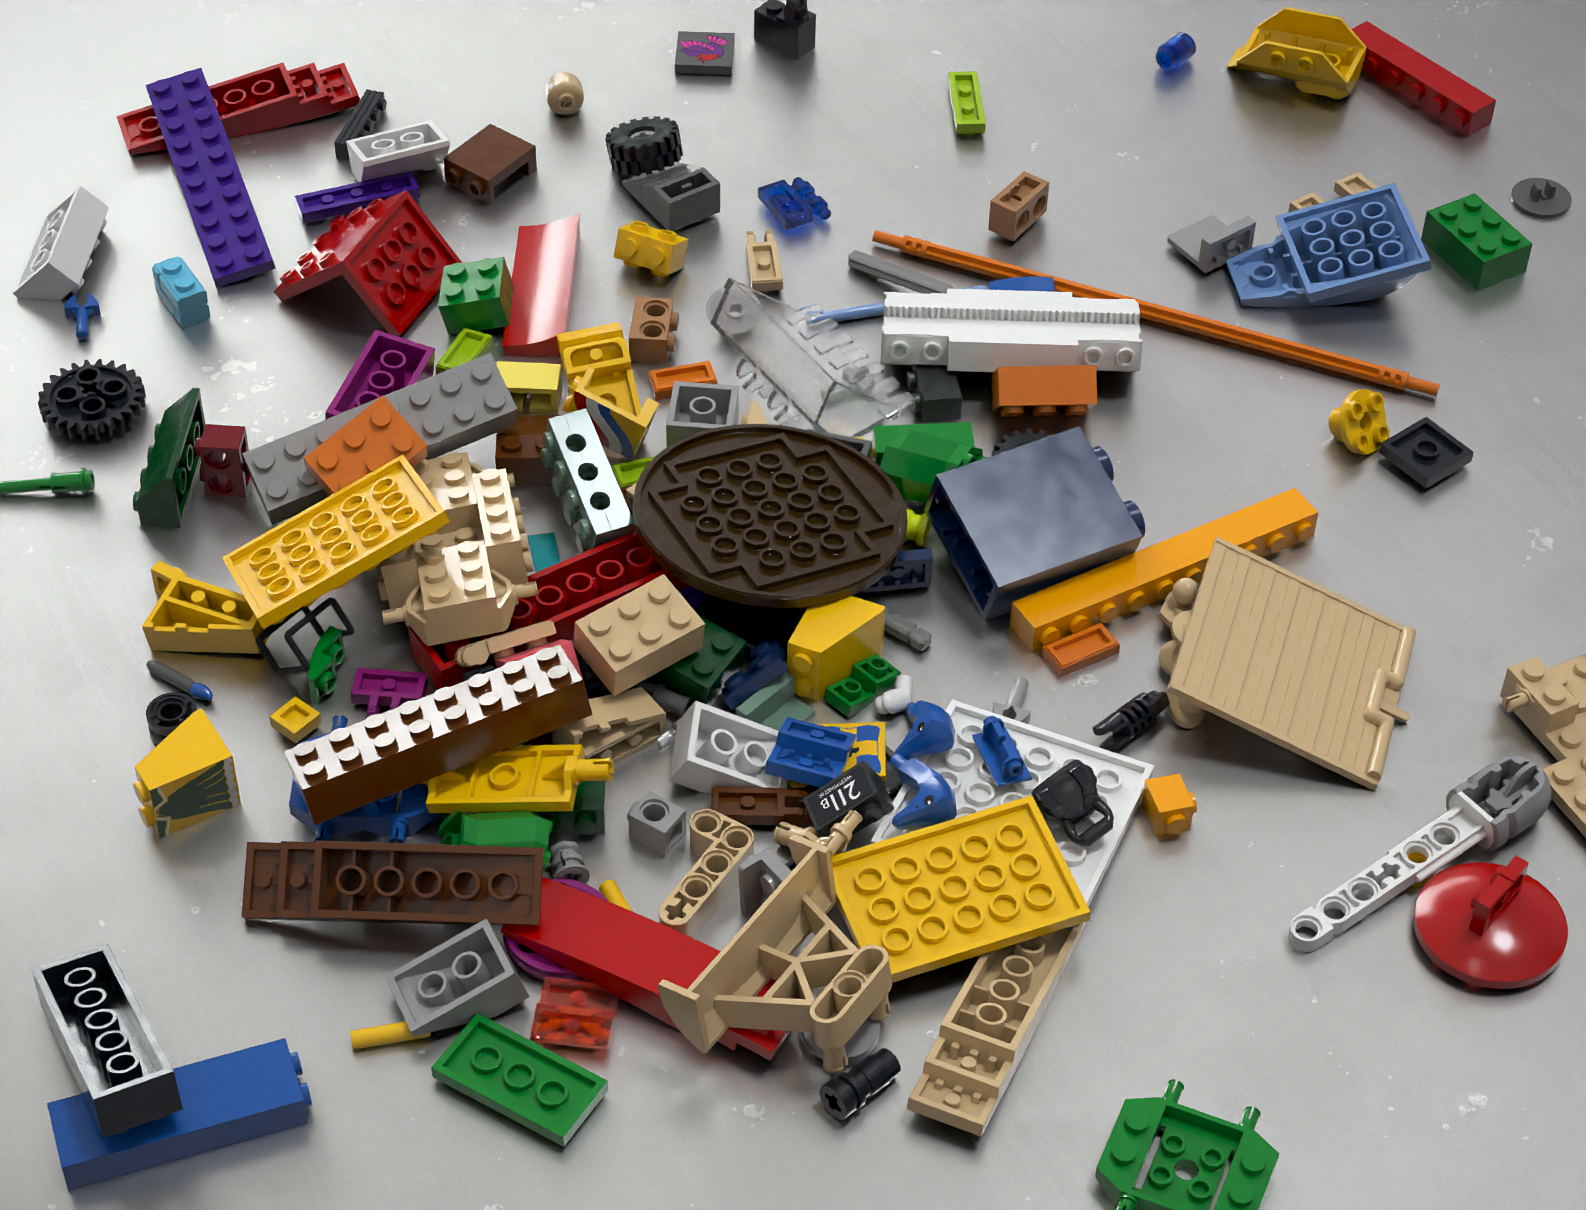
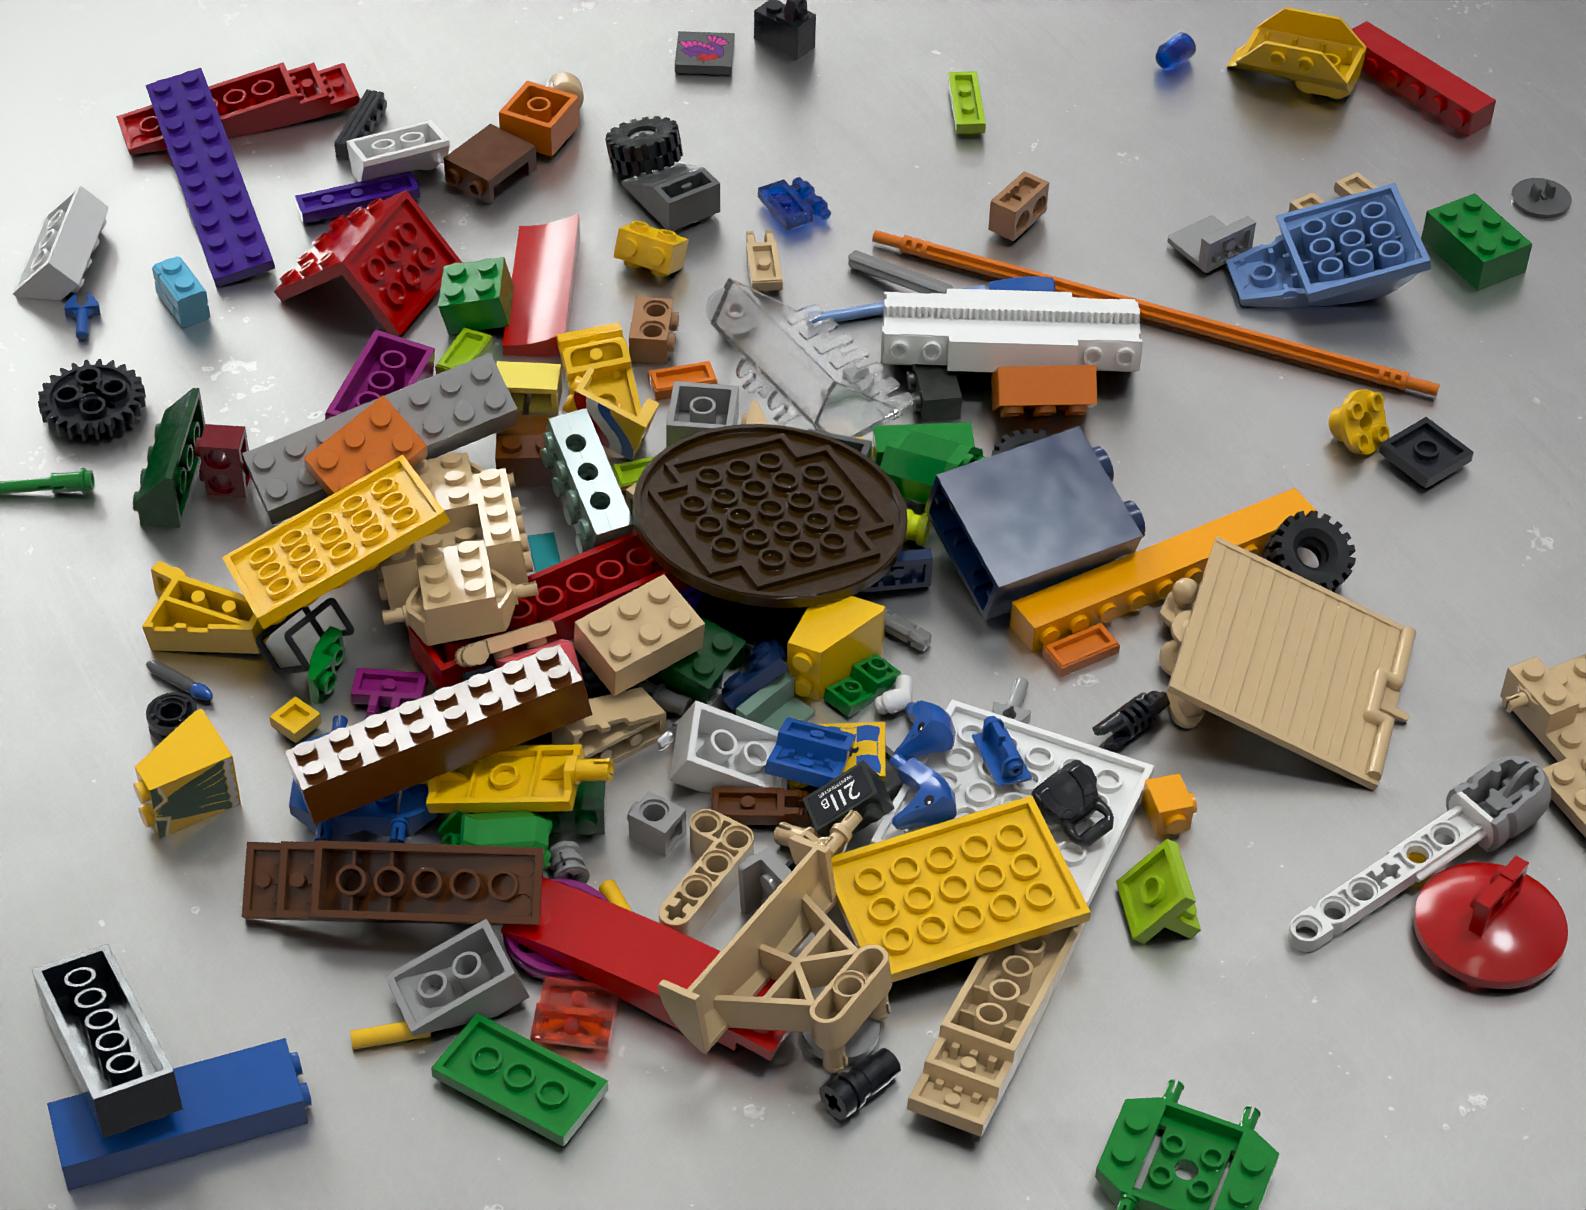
(541, 116): none -> orange brick
(1159, 895): none -> lime bracket
(1319, 537): none -> black tyre

